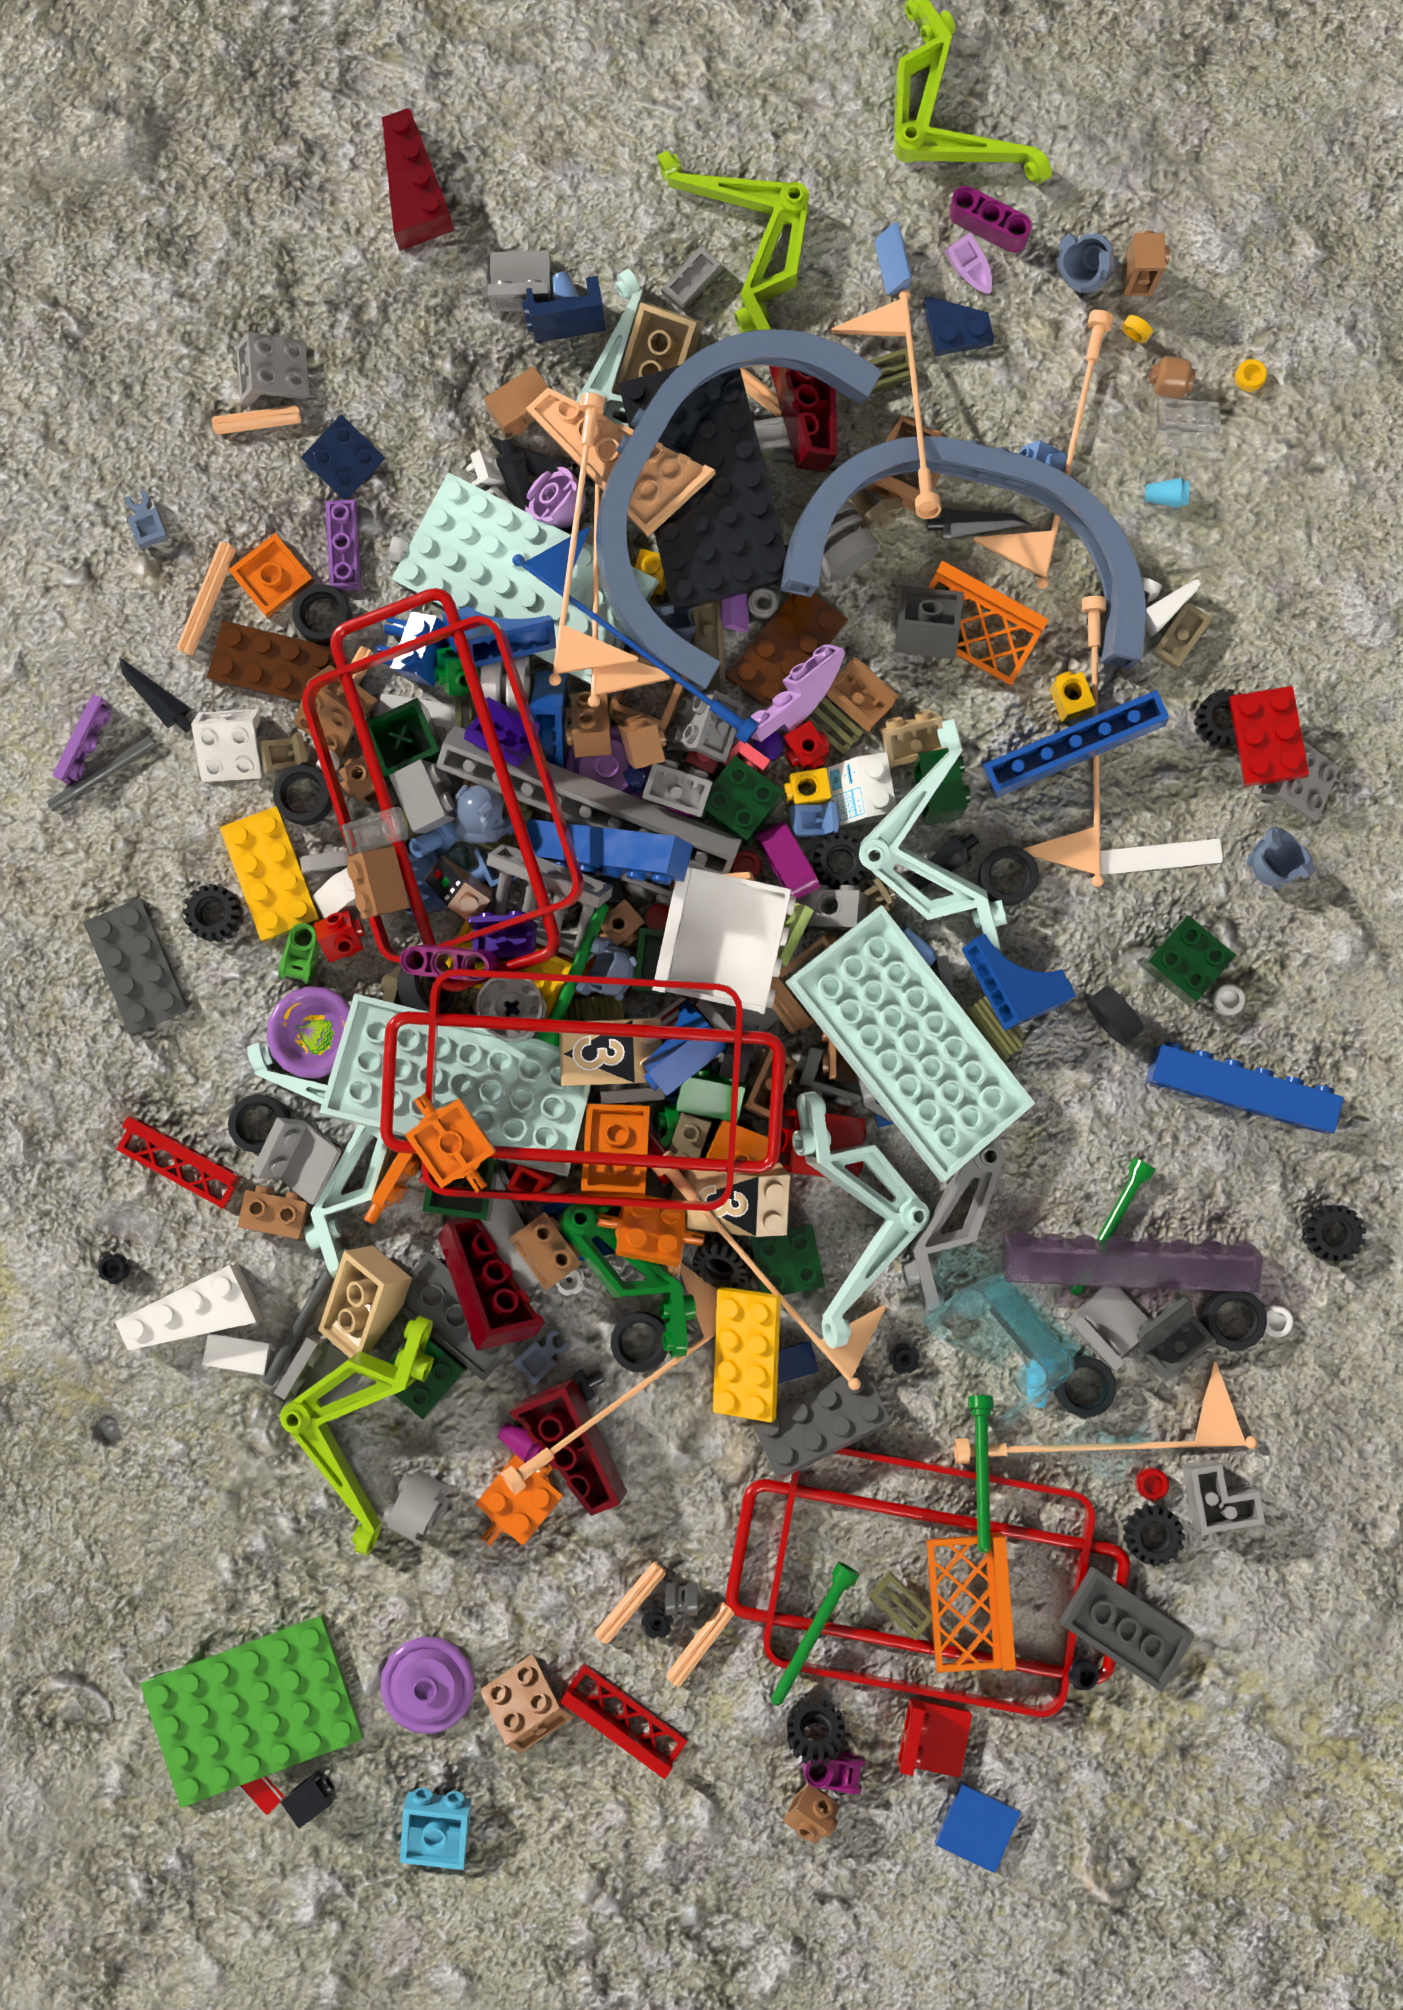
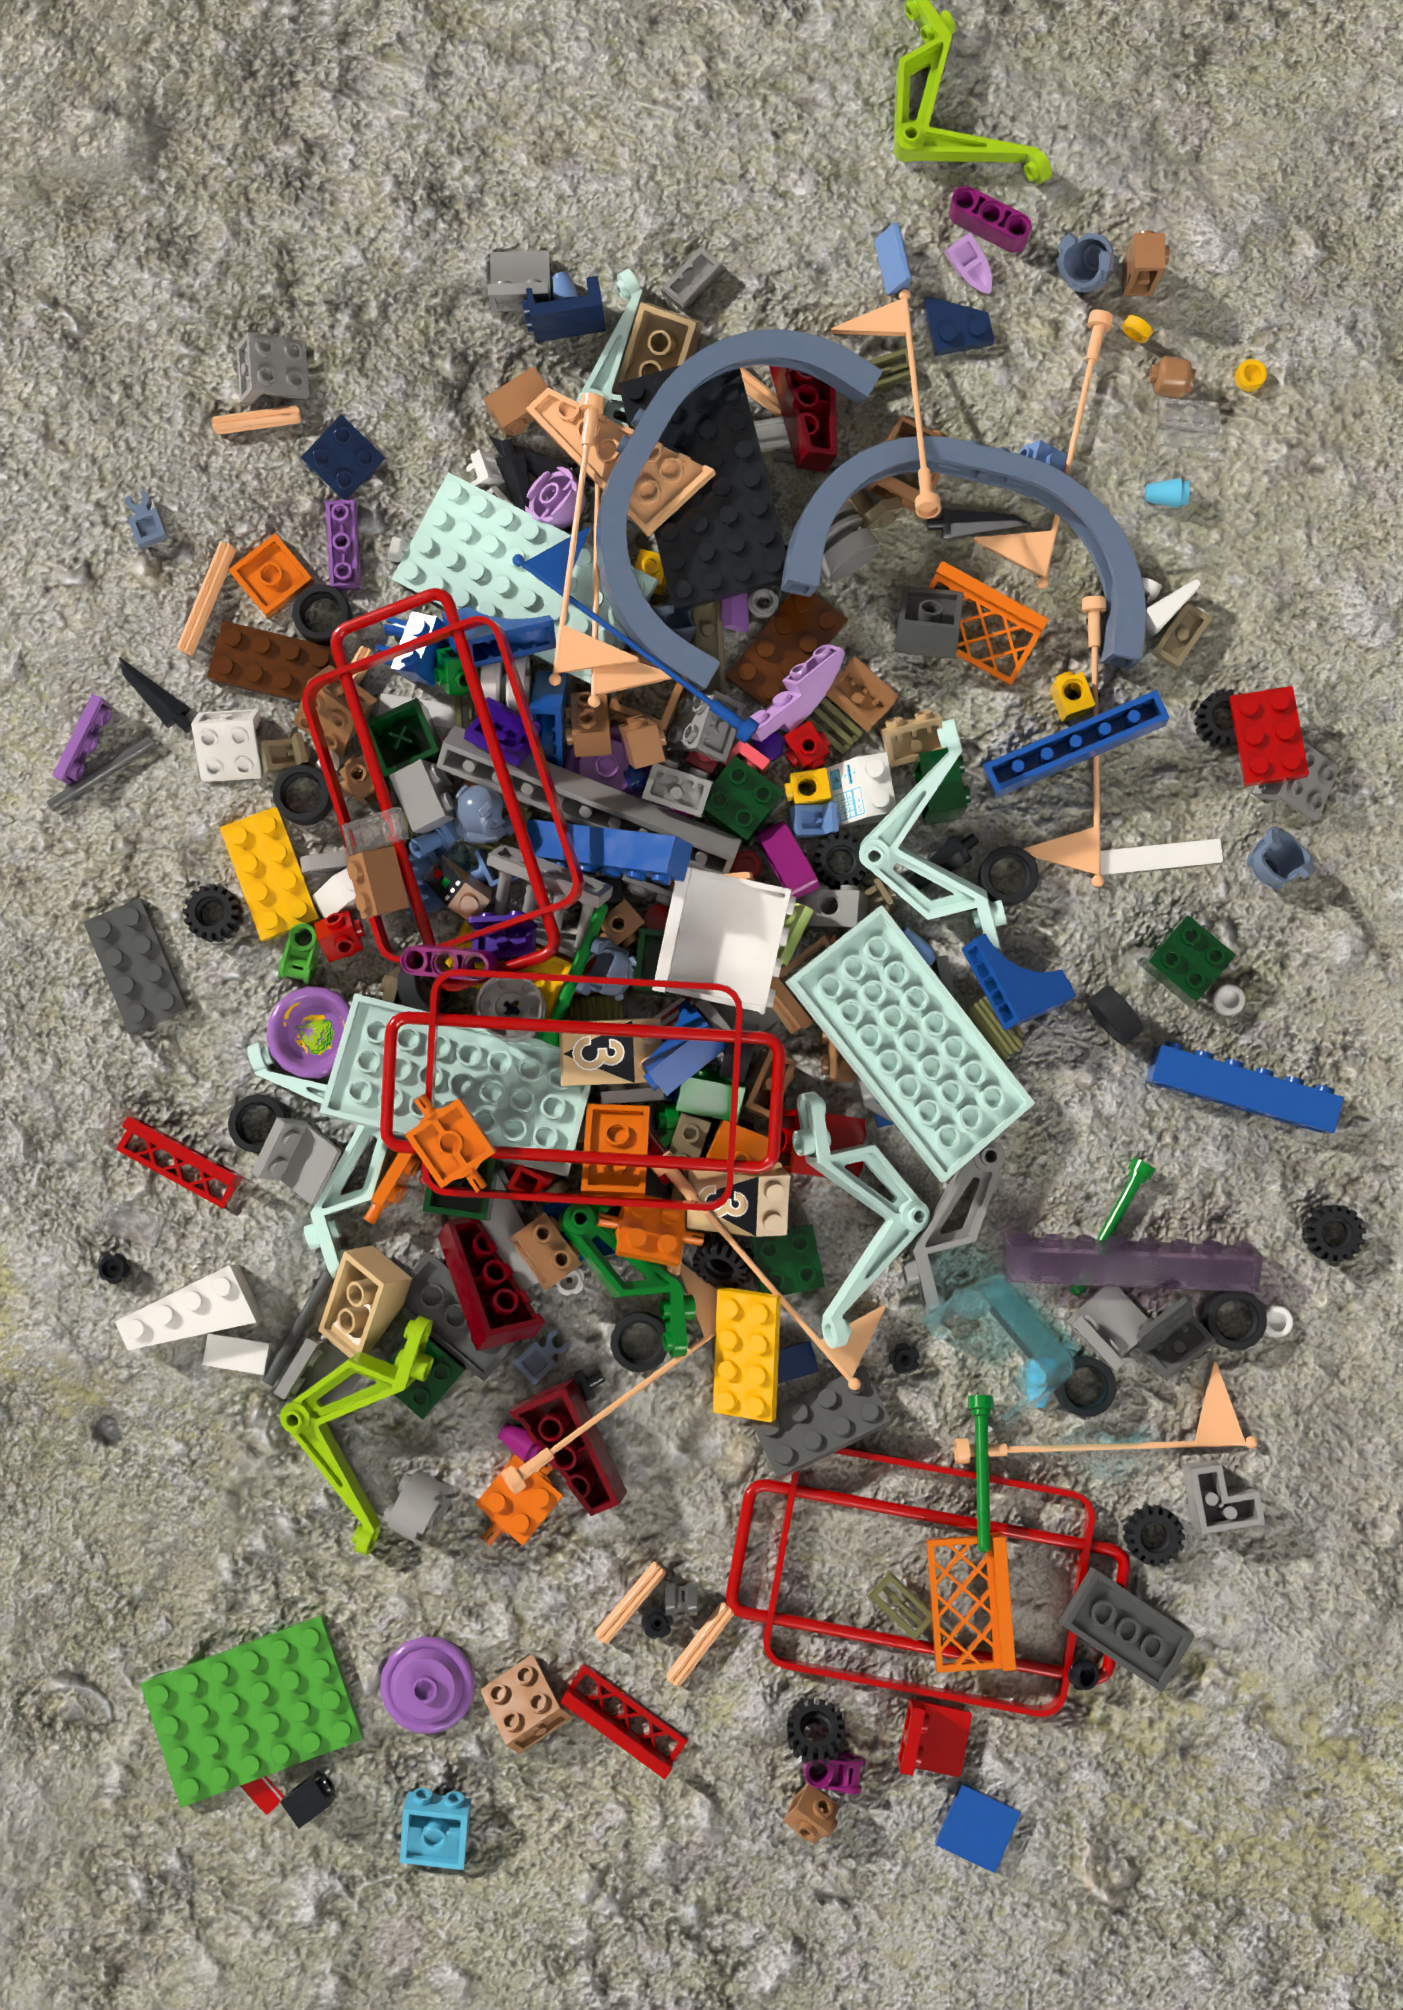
(274, 1213): medium nougat brick -> none
(414, 192): dark red wedge -> none
(783, 201): lime piece -> none
(807, 1067): dark grey bracket -> none
(843, 1578): green piece -> none
(1152, 1483): red tile -> none

